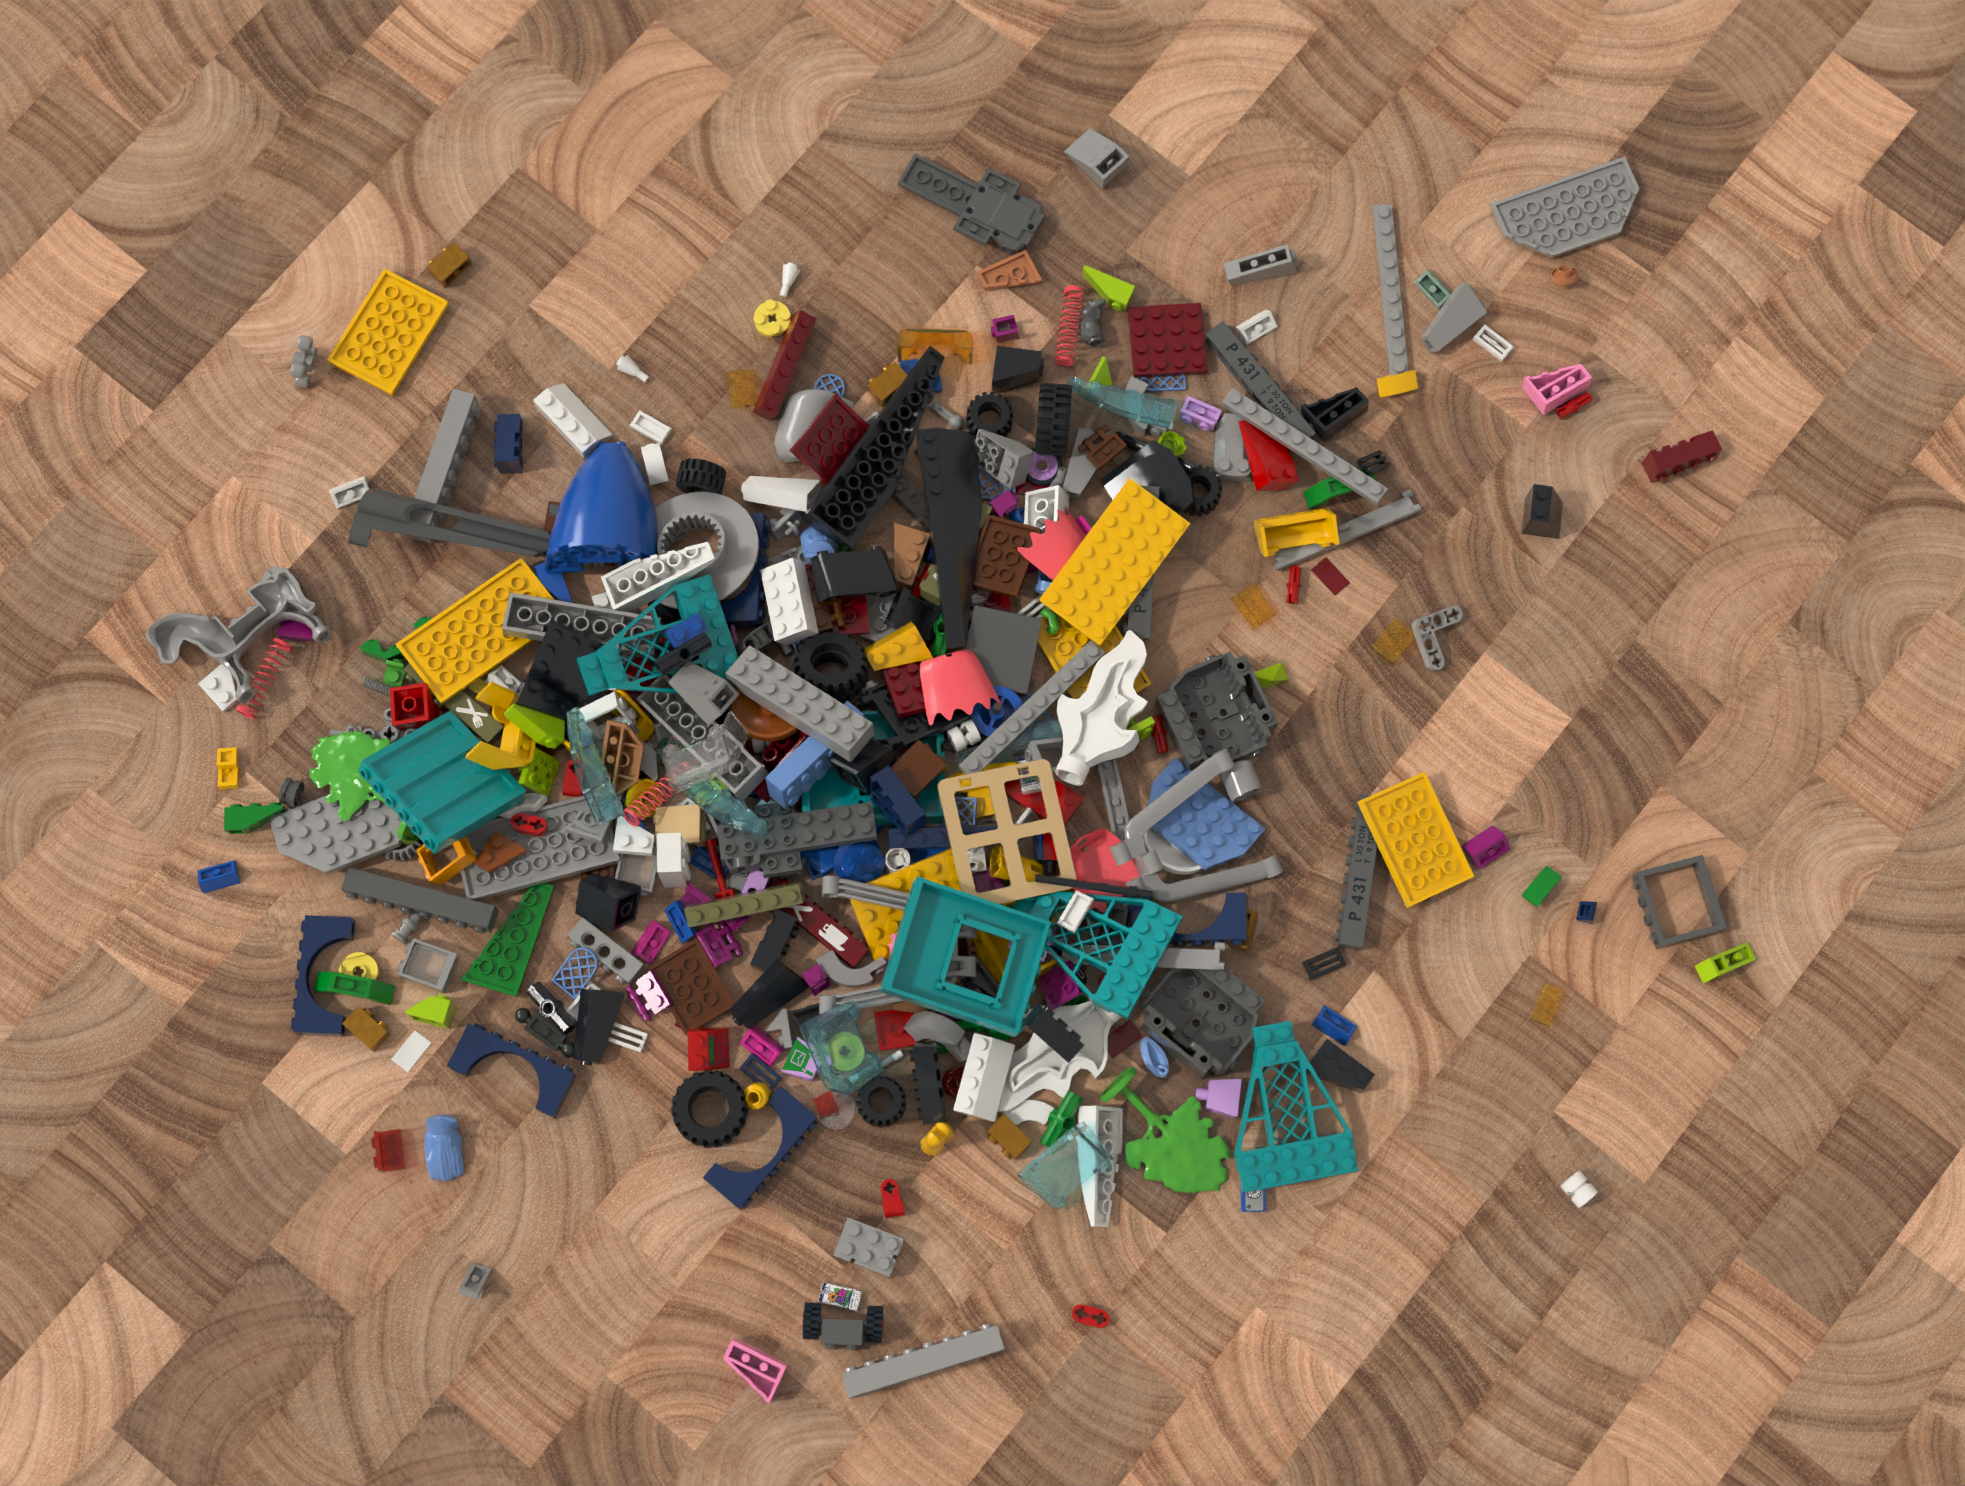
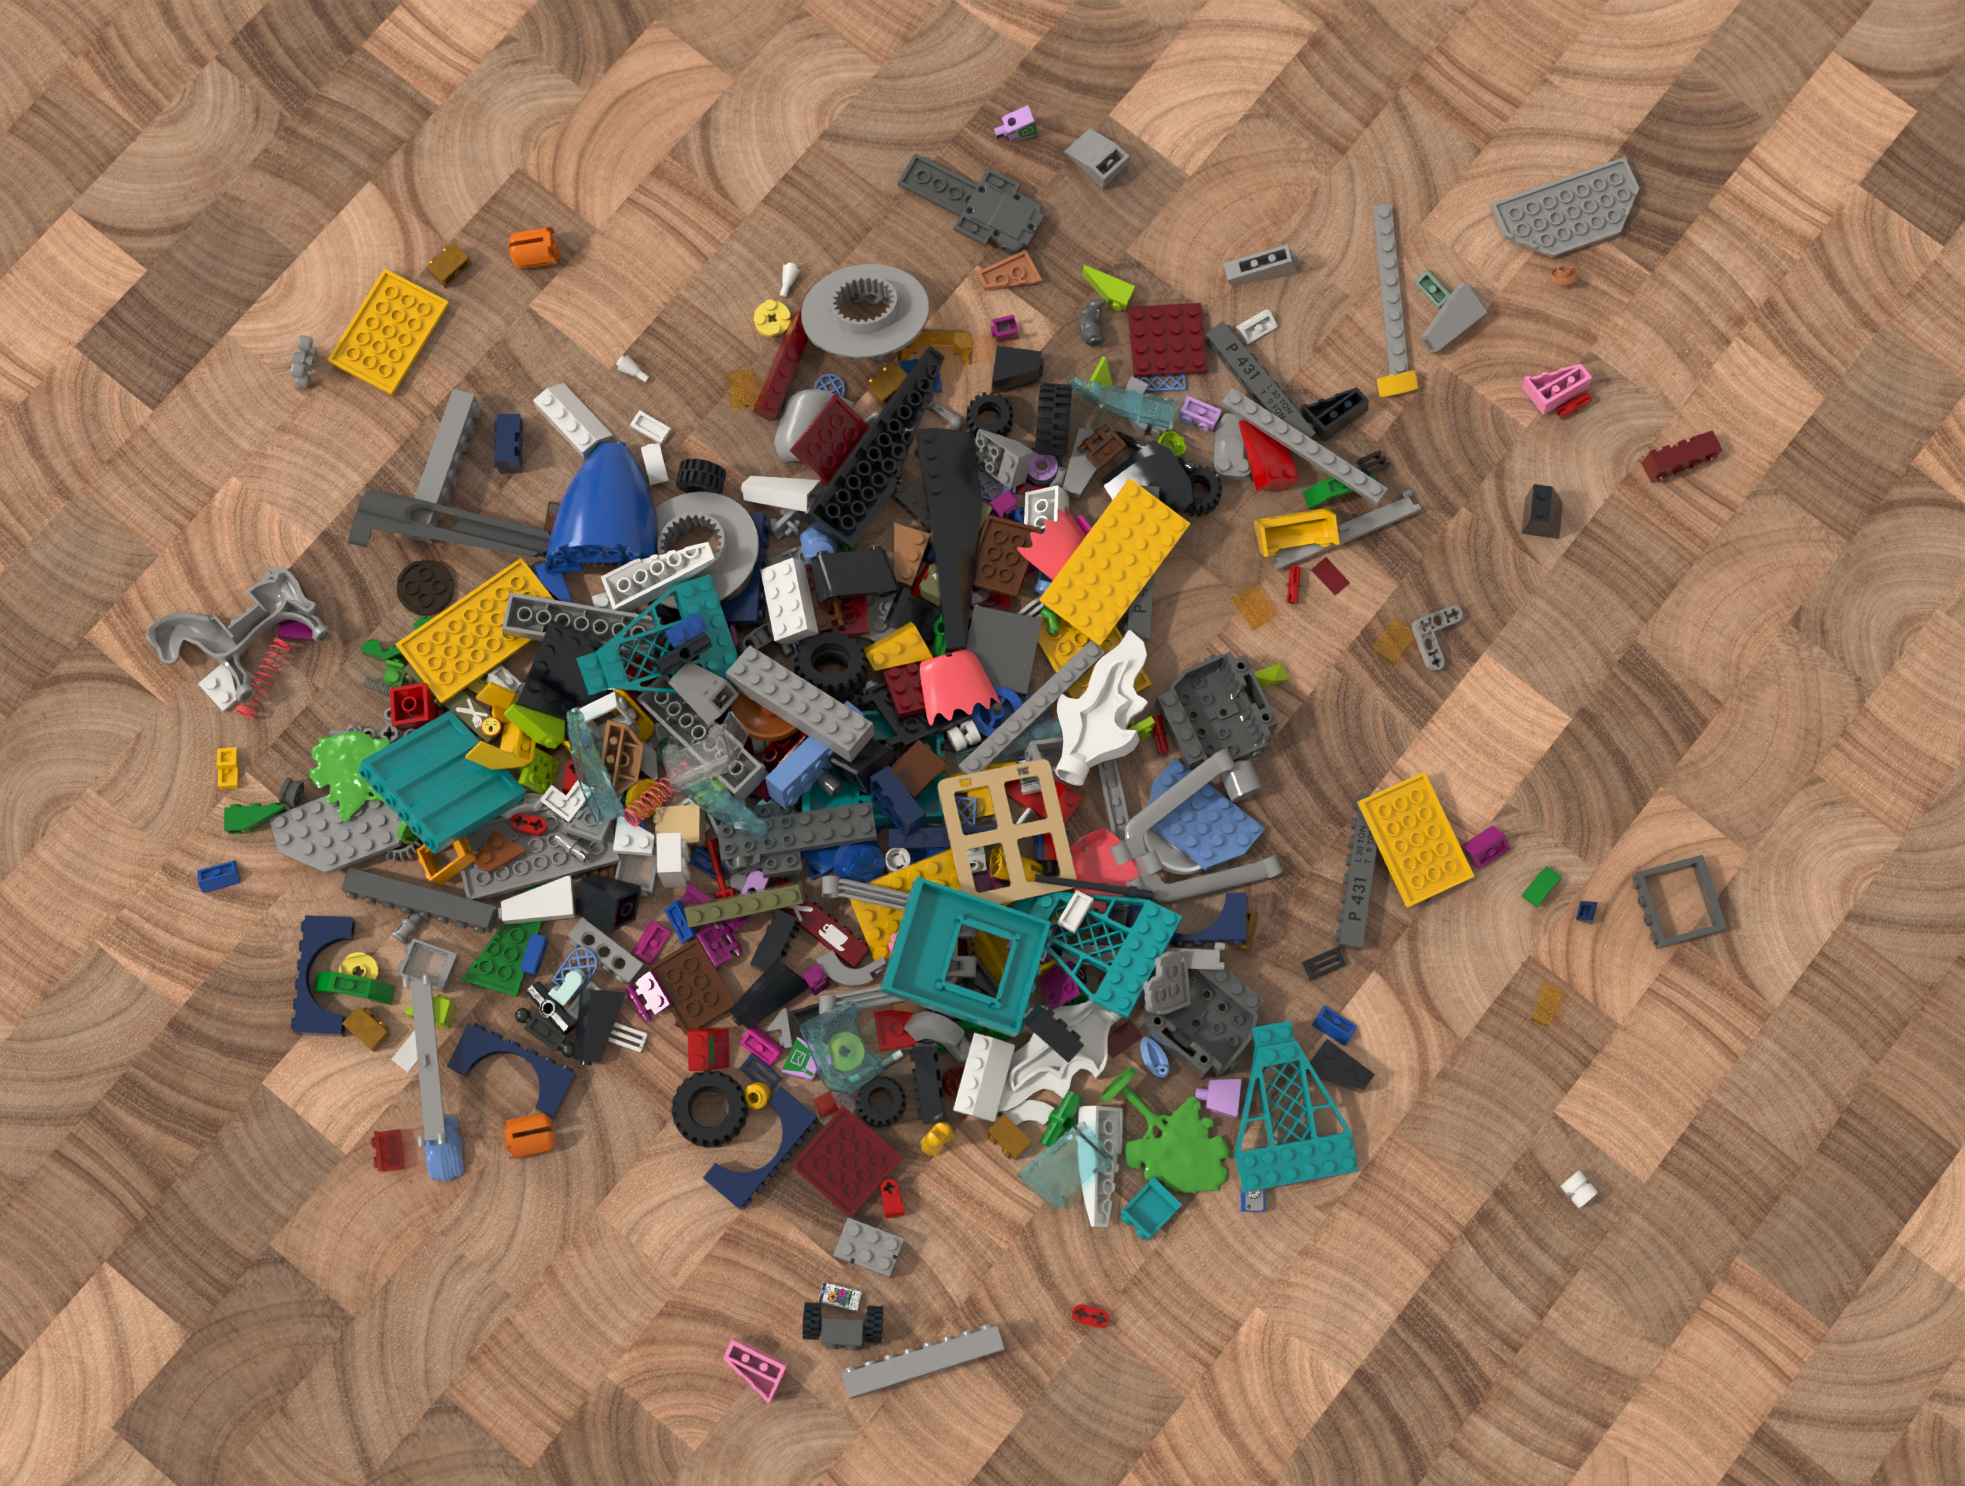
(349, 492): white slope -> none
(425, 587): none -> dark brown tile
(427, 1060): none -> light grey piece
(475, 1281): light grey slope -> none
(491, 727): none -> light yellow tile
(520, 1139): none -> orange cylinder
(533, 248): none -> orange cylinder
(534, 954): none -> blue slope
(543, 903): none -> white slope
(565, 805): none -> white plate
(568, 989): none -> light aqua leg
(572, 846): none -> light grey pin
(830, 783): none -> dark grey beam
(846, 1161): none -> dark red plate
(875, 338): none -> light grey piece
(1017, 125): none -> lavender torso
(1071, 294): coral piece -> none
(1149, 1209): none -> teal panel
(1169, 986): none -> light grey plate
(1490, 349): white tile -> none
(1725, 962): lime slope -> none

